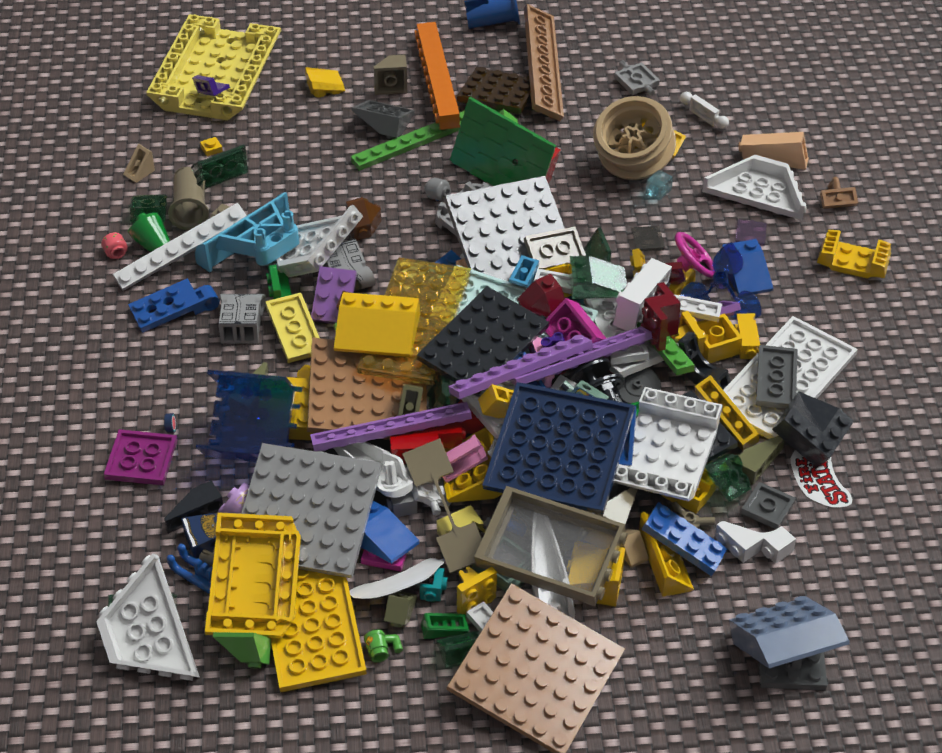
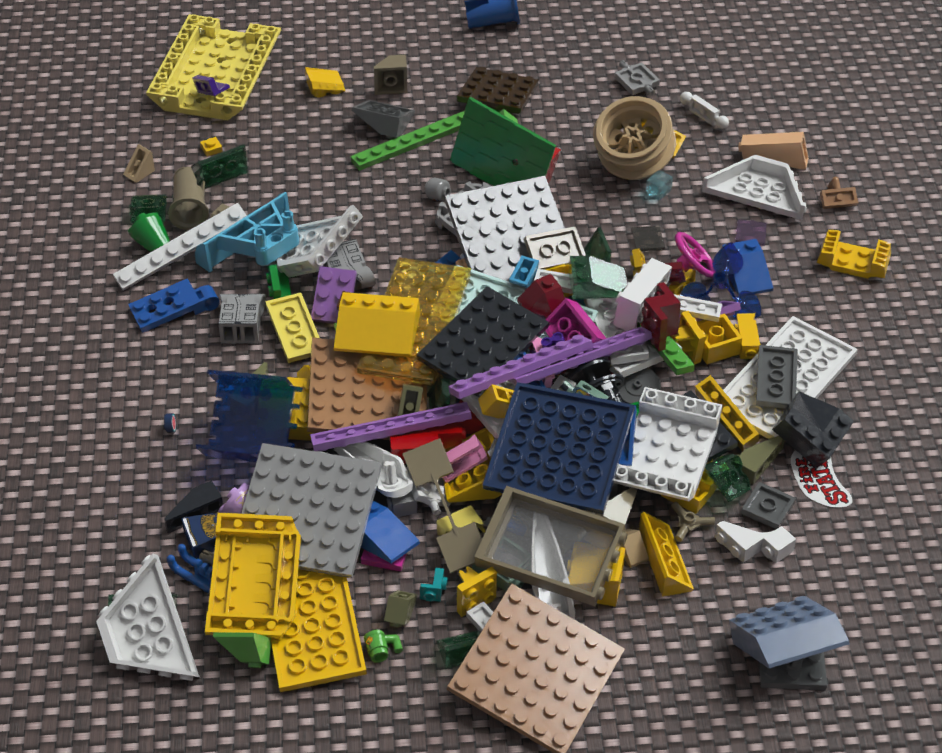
(114, 245): coral head -> none
(140, 457): magenta plate -> none
(370, 220): reddish brown slope -> none
(399, 581): white sticker -> none
(437, 76): orange brick -> none
(444, 630): green slope -> none
(543, 63): medium nougat plate -> none
(684, 538): blue plate -> none
(702, 367): black arch -> none

